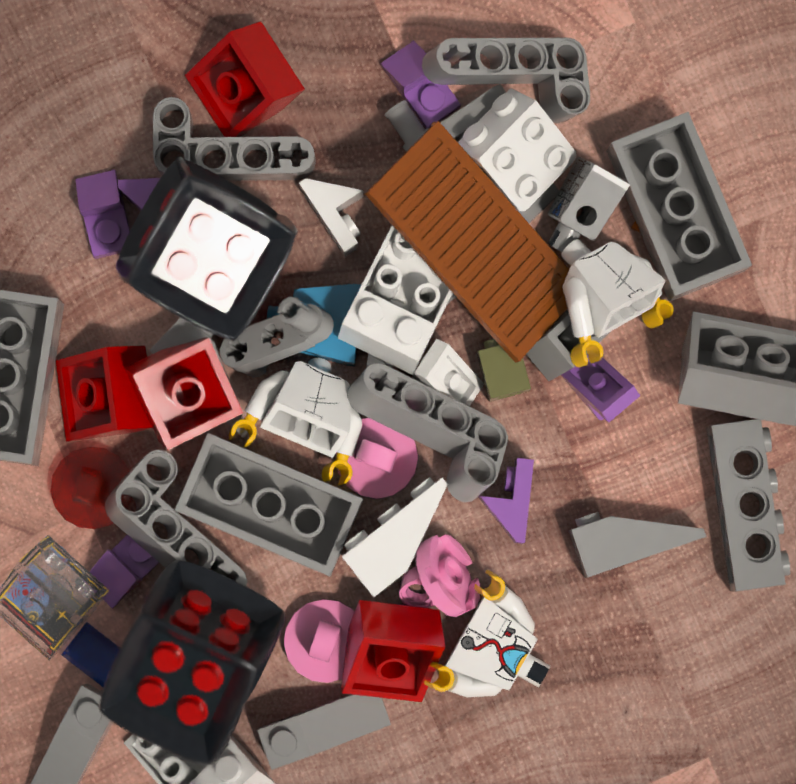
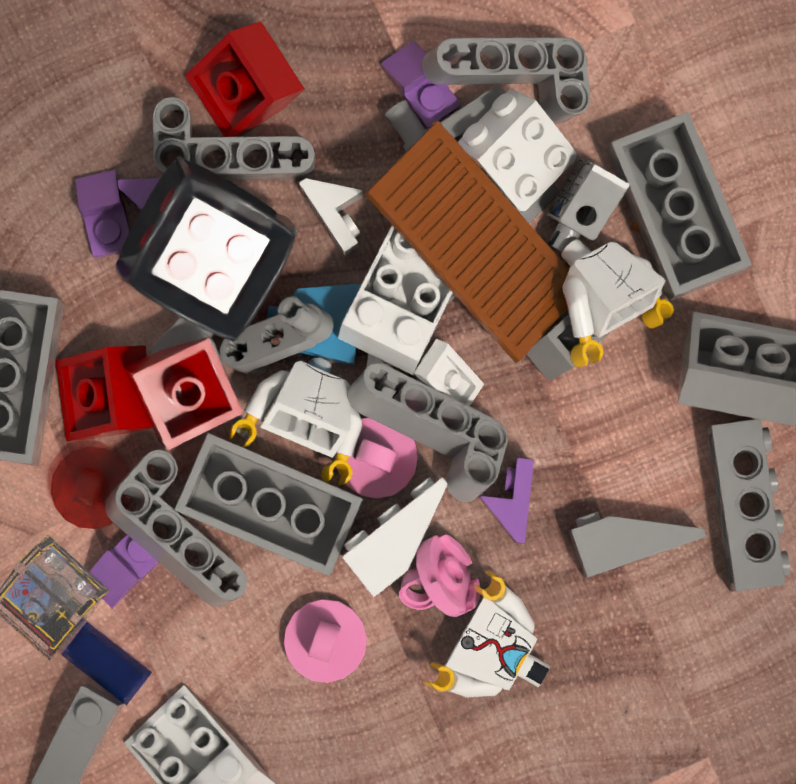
(191, 661): black piece -> none
(321, 728): light grey slope -> none
(391, 650): red slope -> none
(500, 373): olive brick -> none
(601, 388): medium lavender slope -> none

